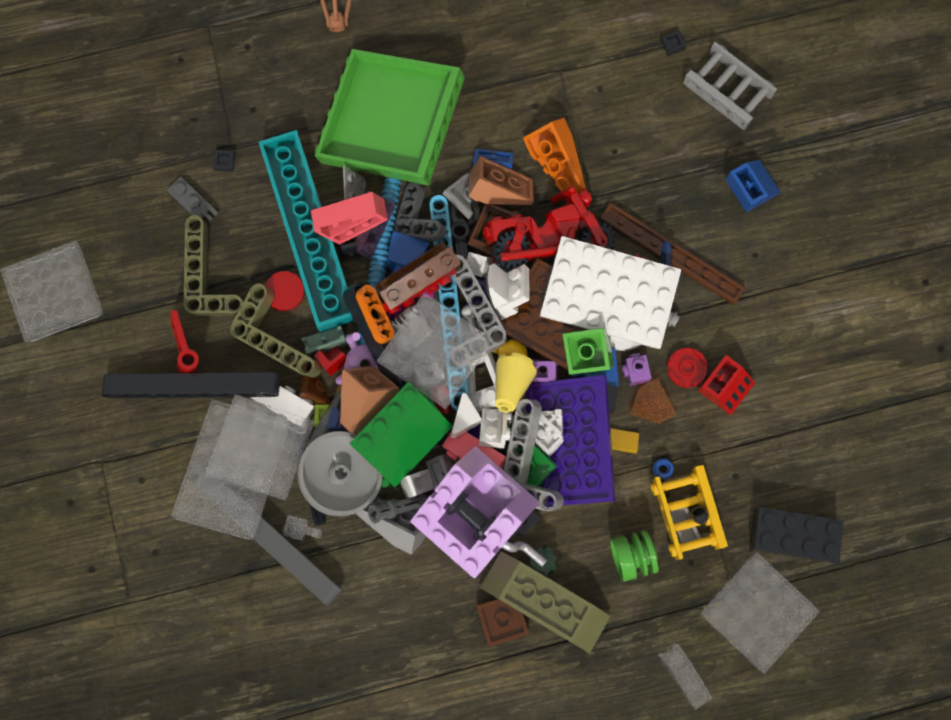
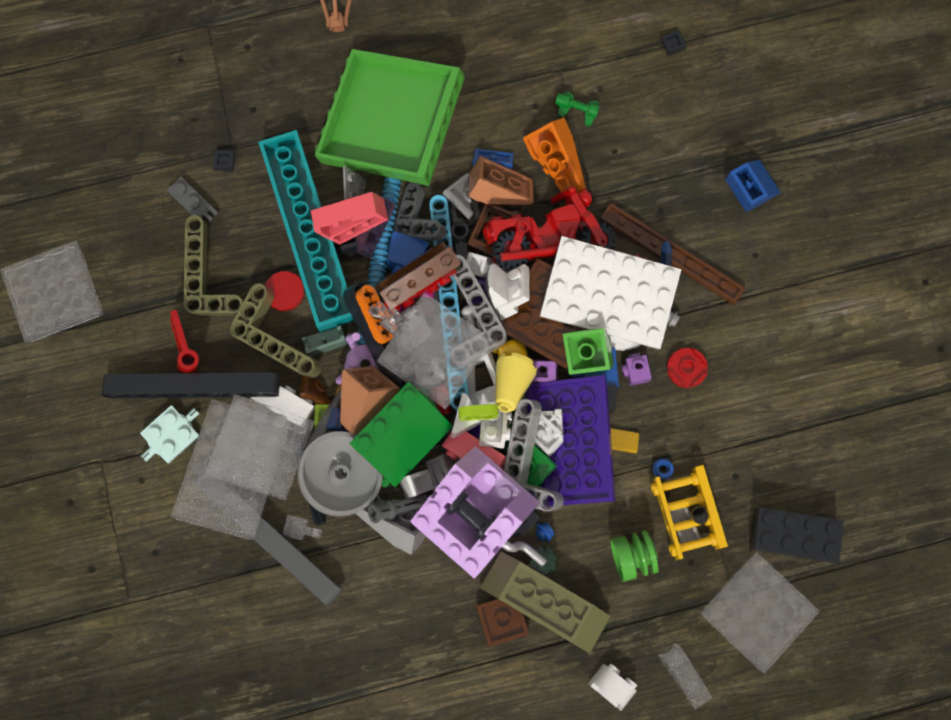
(170, 434): none -> light aqua plate
(332, 360): red panel -> none
(390, 319): none -> clear plate
(478, 412): none -> lime beam
(544, 531): none -> blue plate
(566, 102): none -> green piece
(612, 686): none -> white cylinder
(652, 403): clear orange slope -> none
(726, 104): light grey fence -> none
(727, 385): red slope -> none

